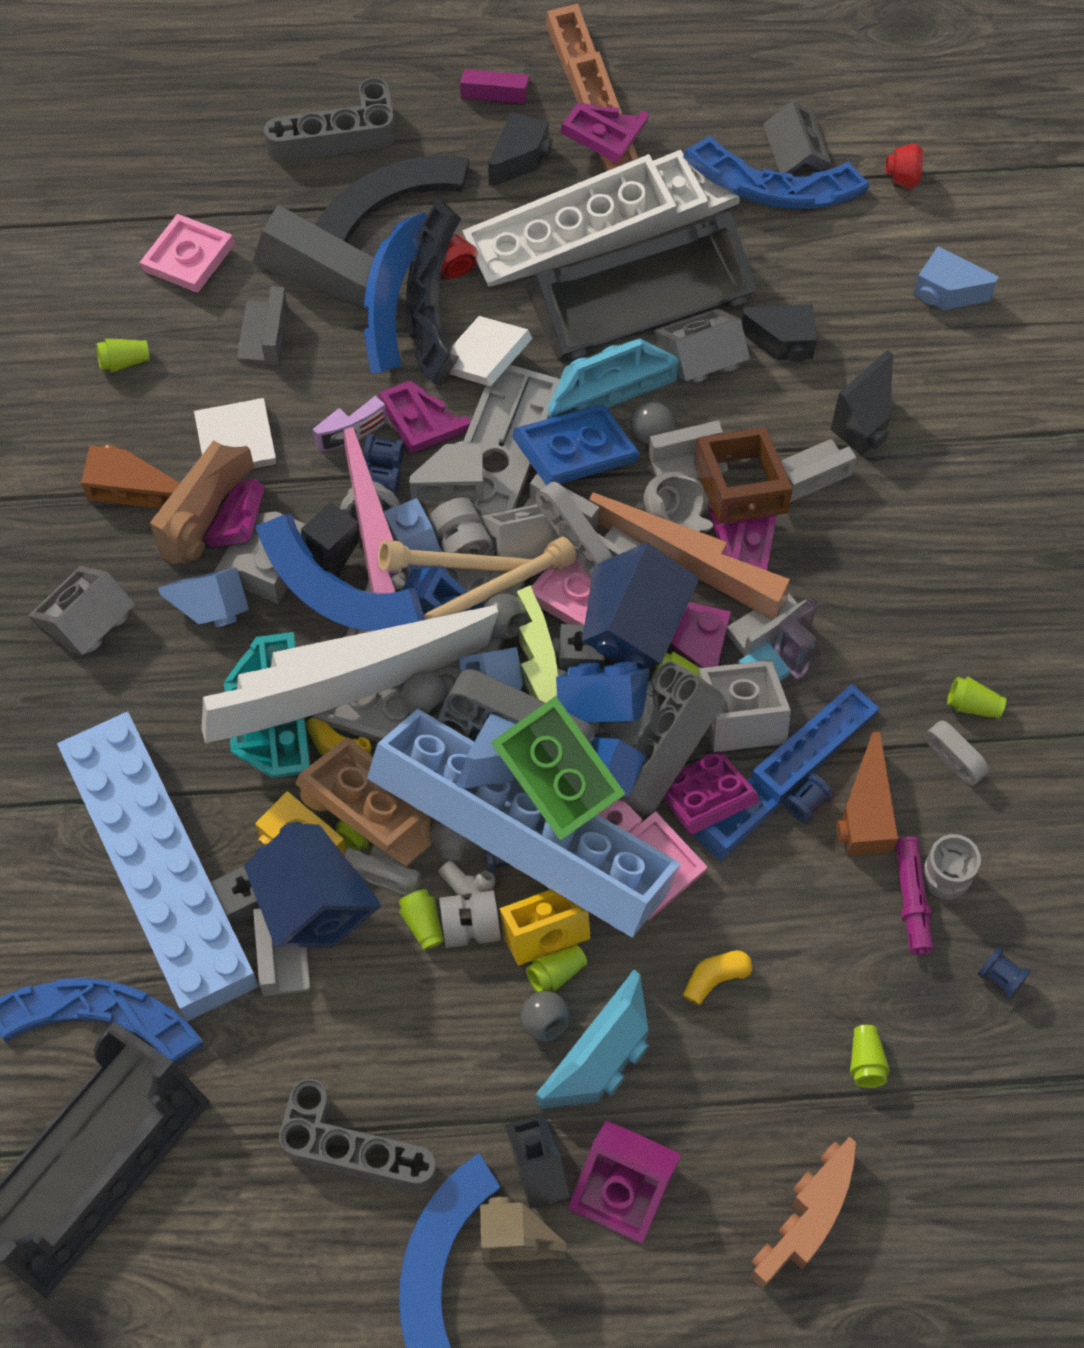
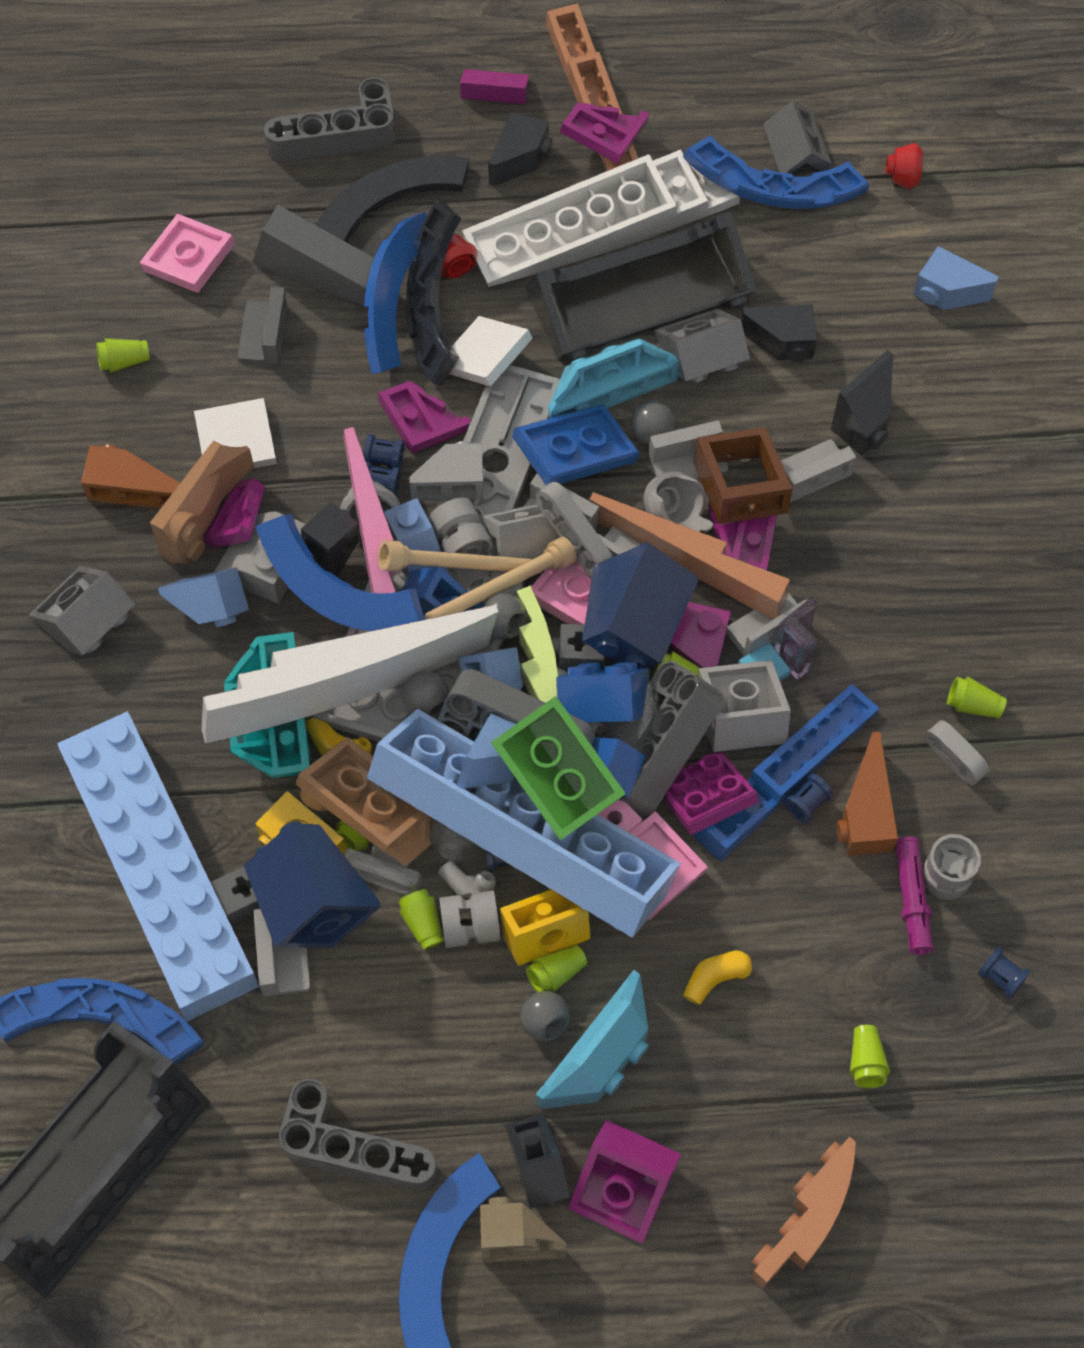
(366, 420): lavender slope -> none

